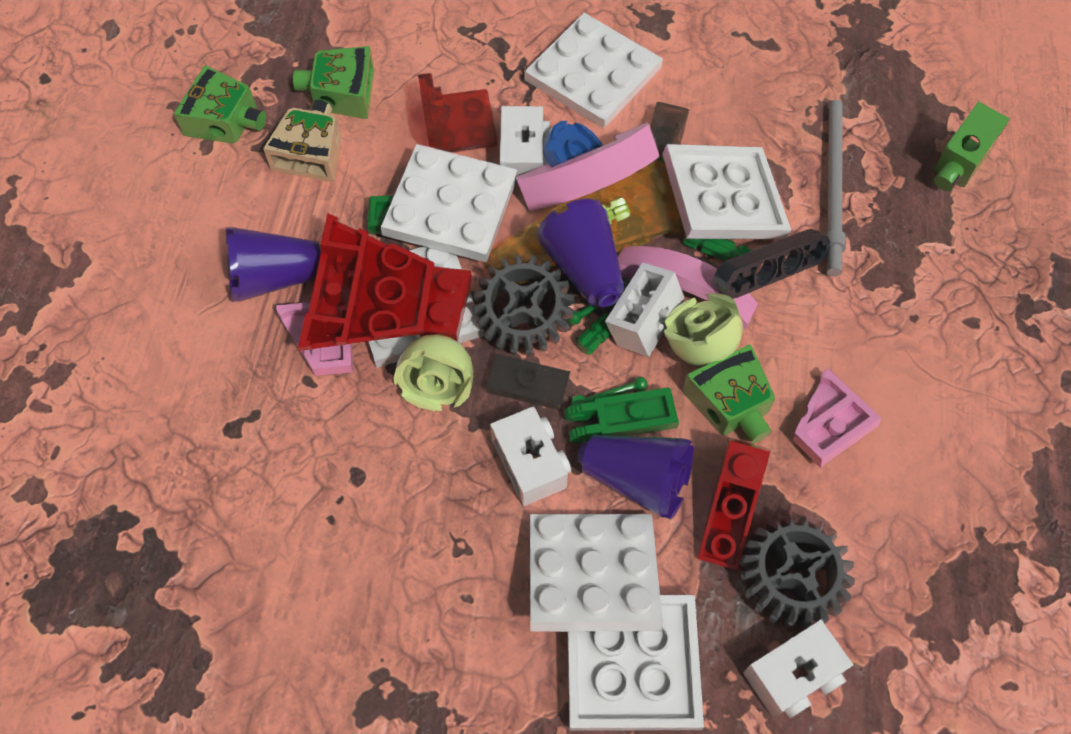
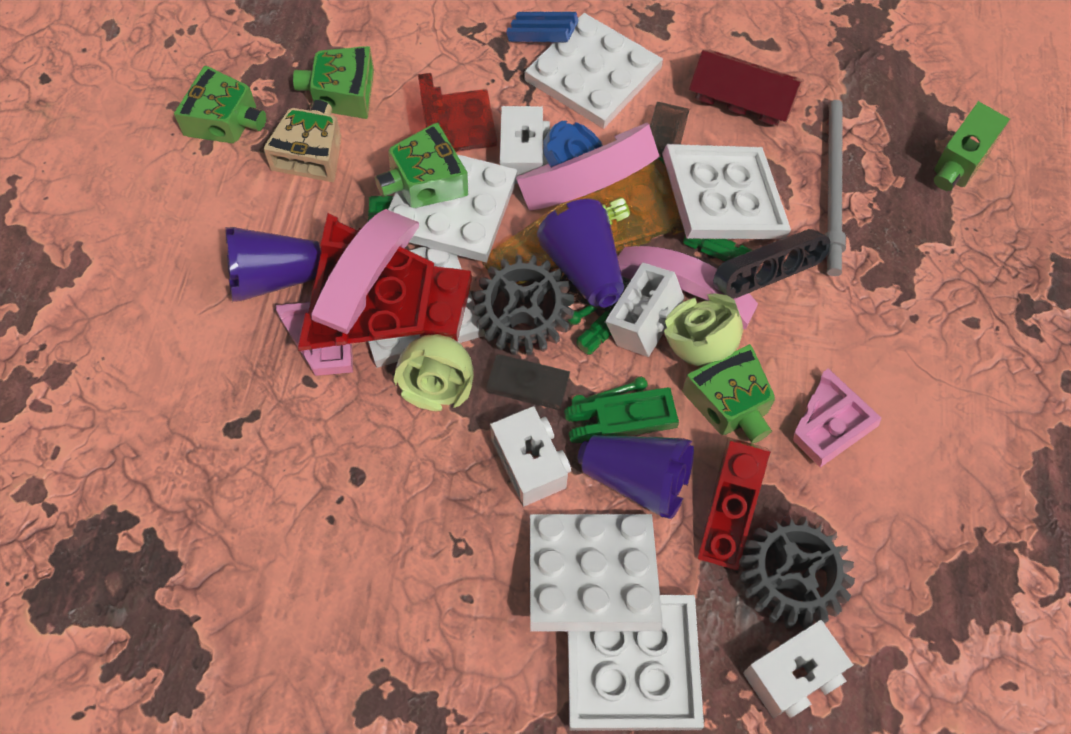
(360, 267): none -> bright pink slope
(424, 169): none -> bright green torso
(542, 27): none -> blue tile
(745, 86): none -> dark red slope

